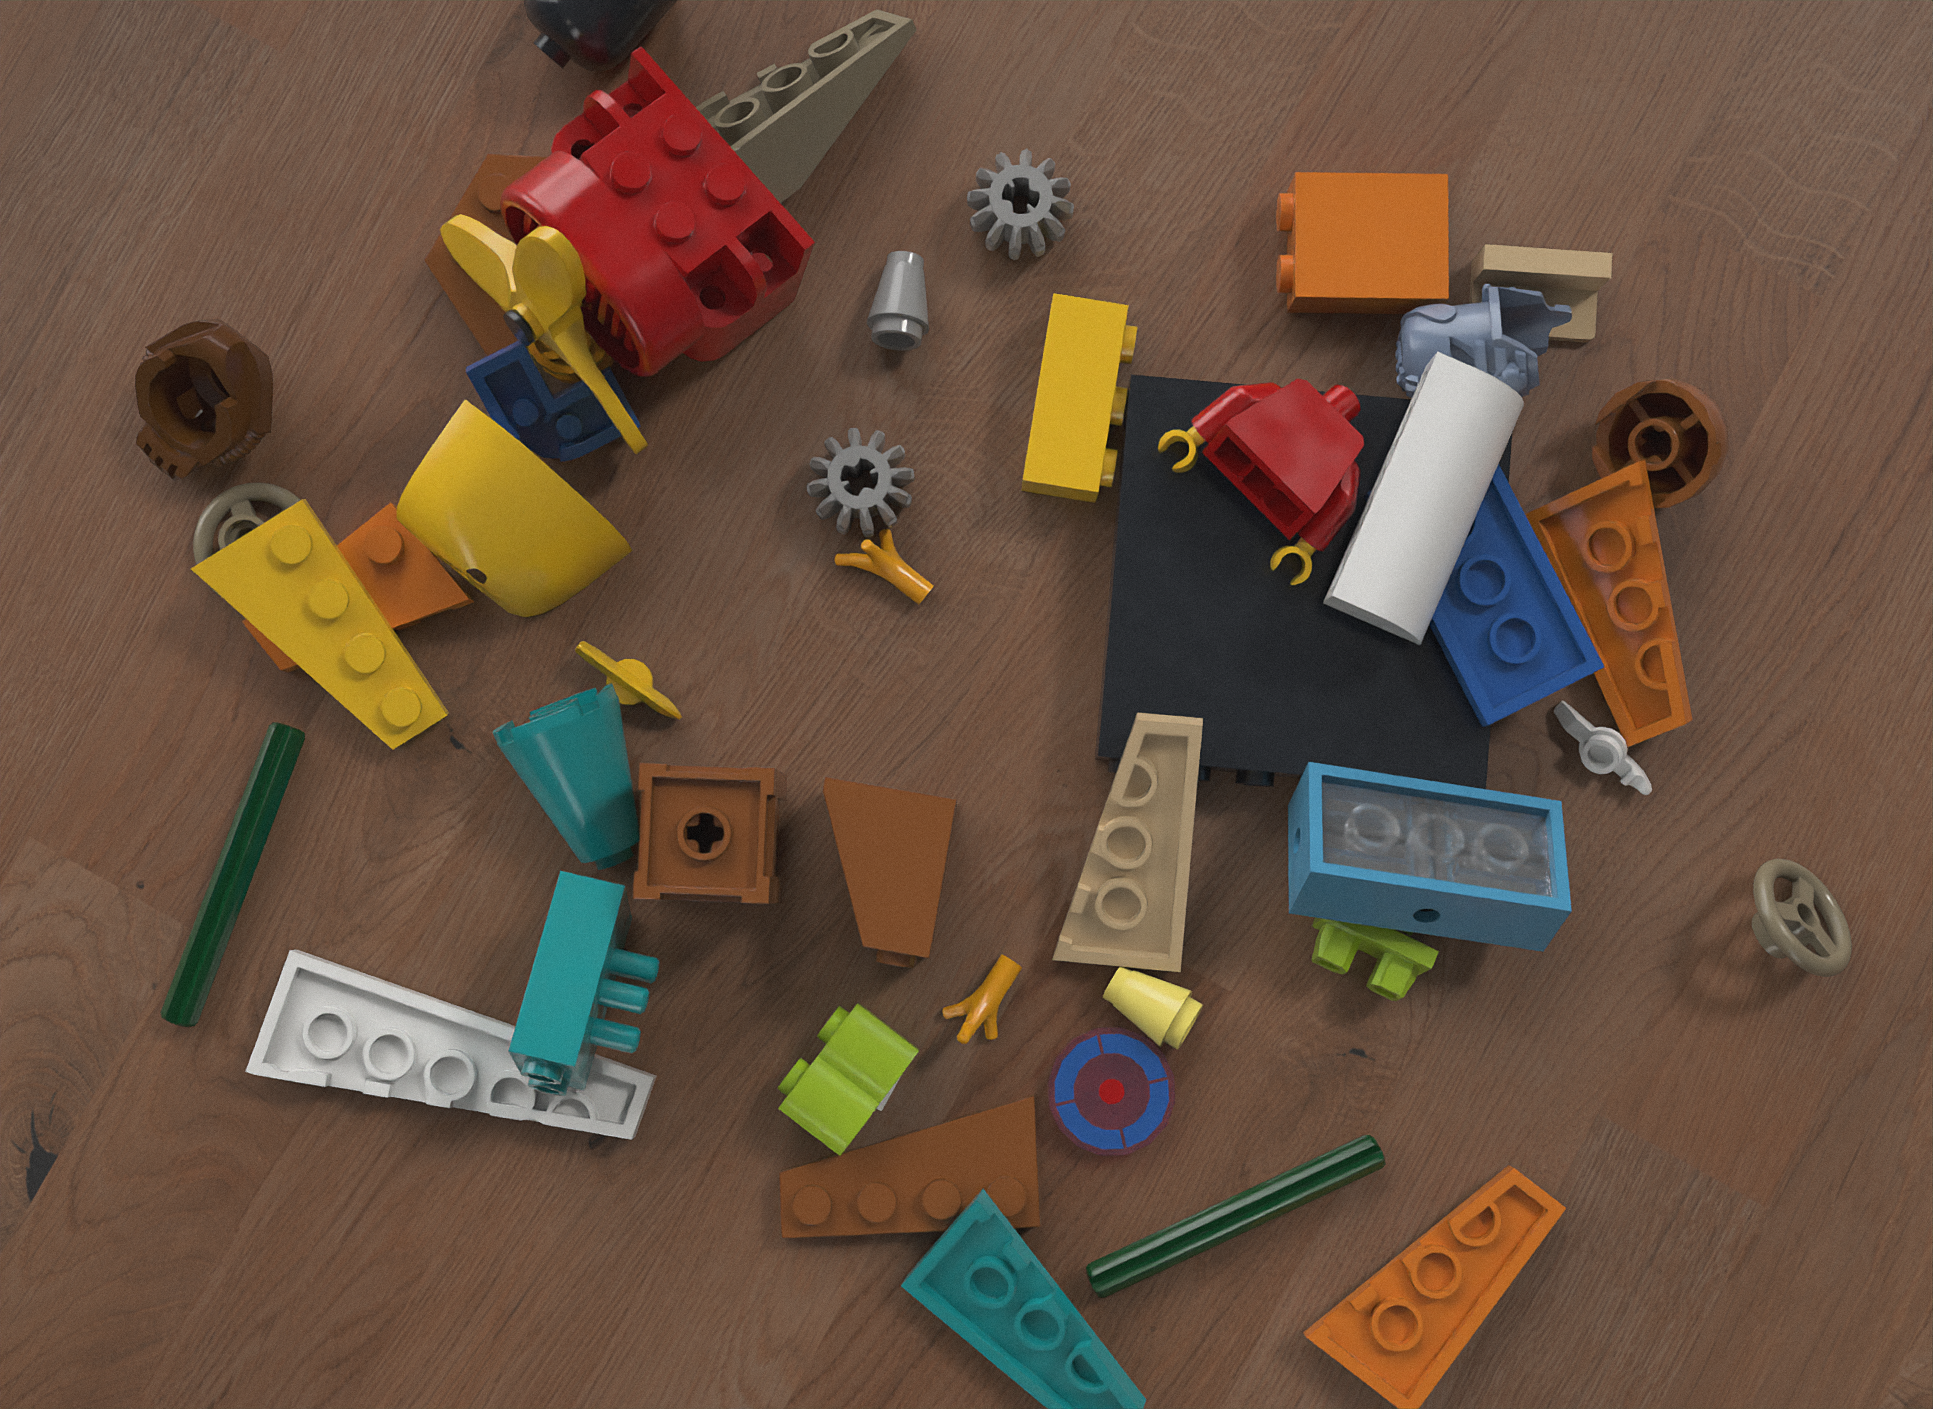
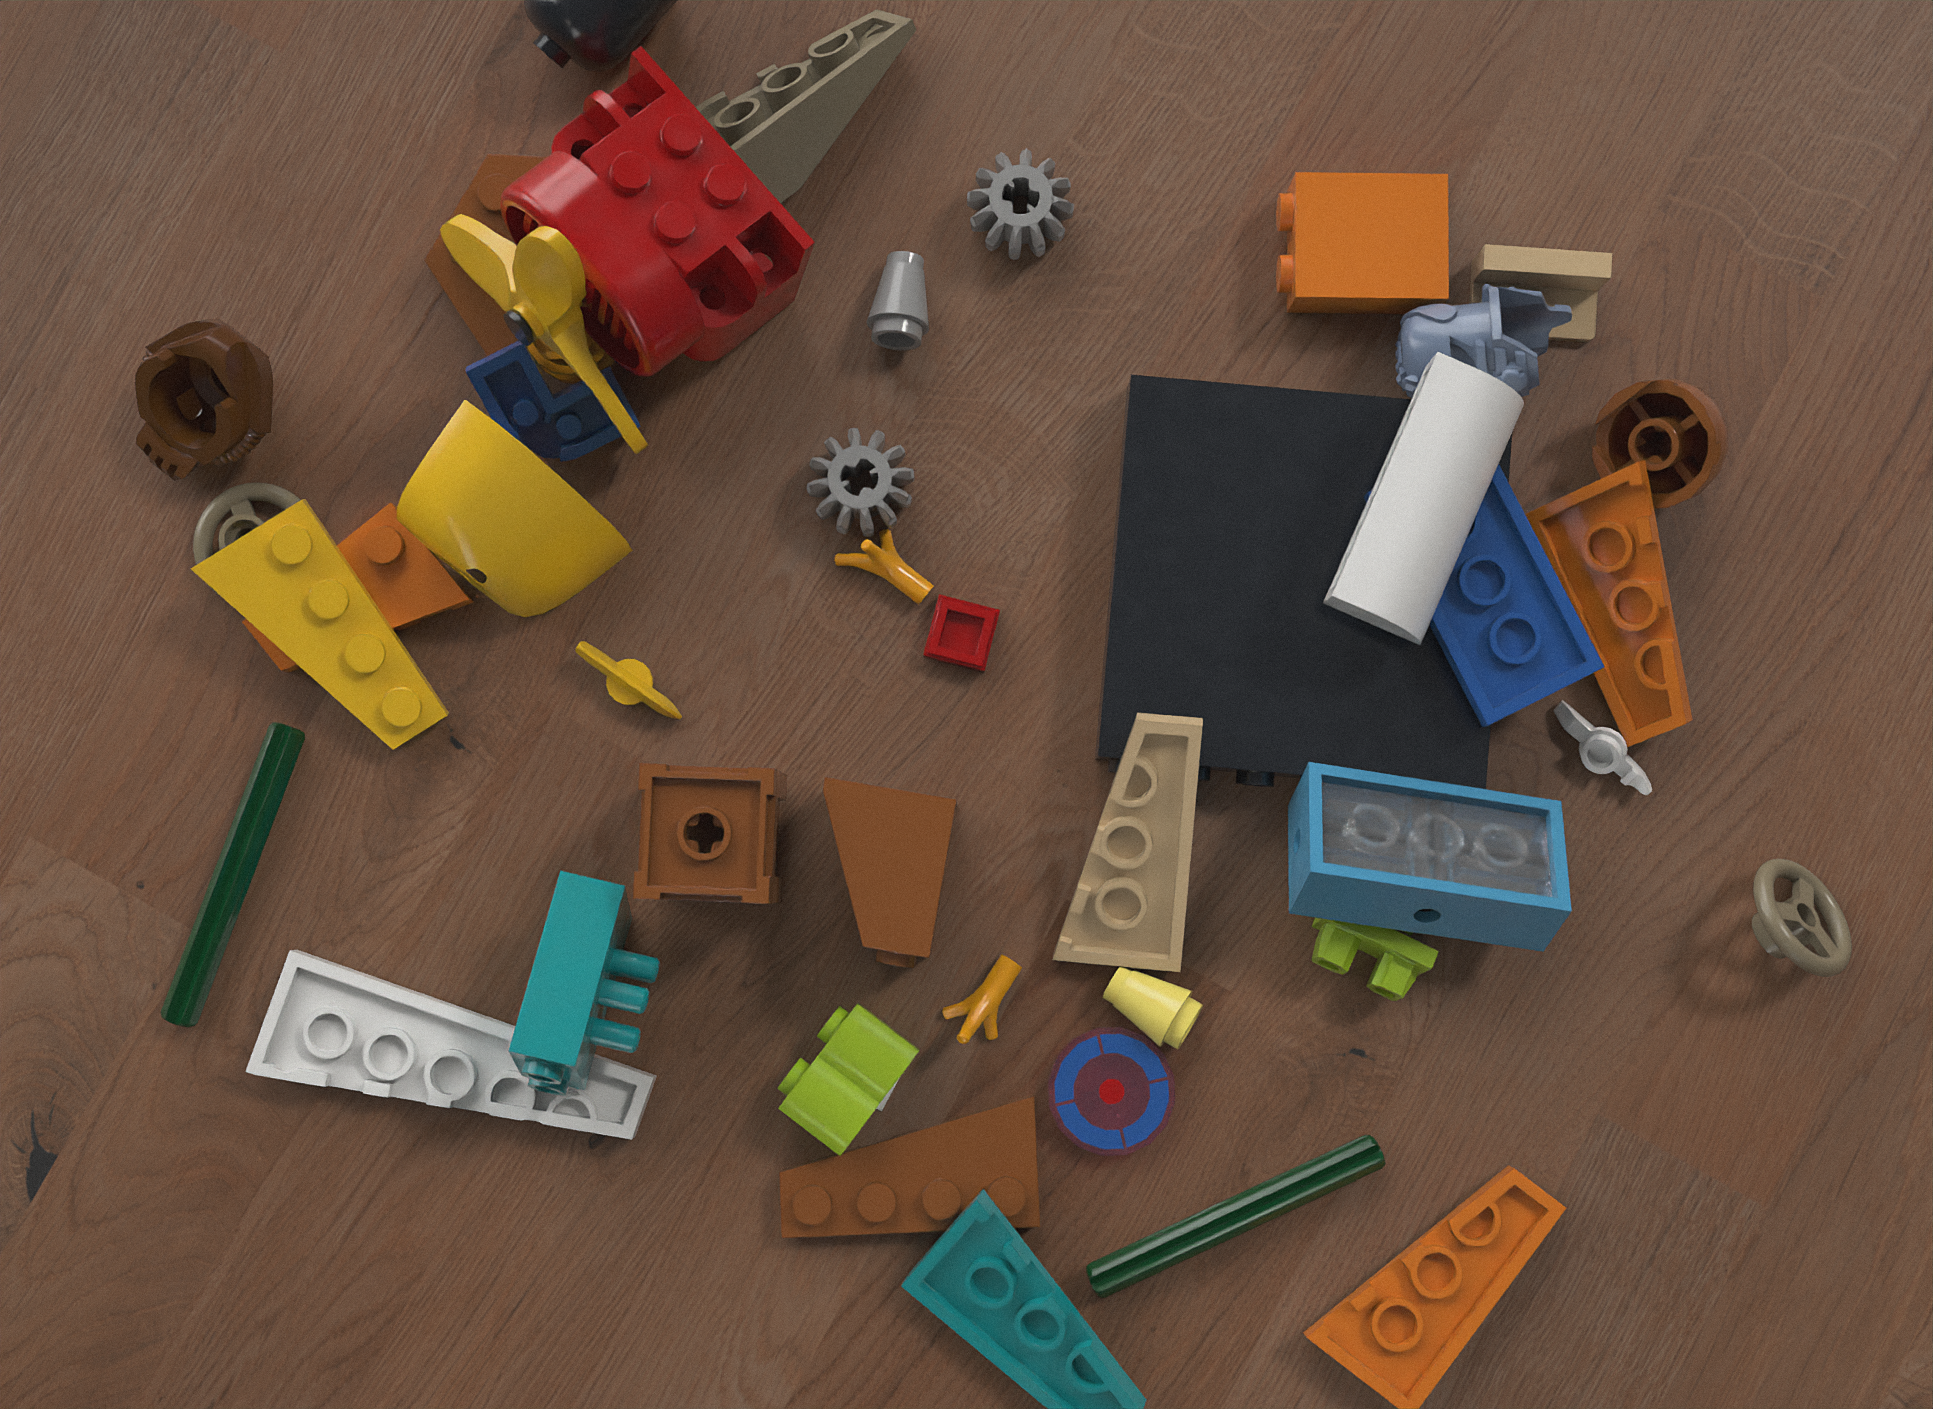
(579, 772): teal cone -> none
(961, 633): none -> red tile
(1078, 398): yellow brick -> none
(1286, 455): red torso -> none

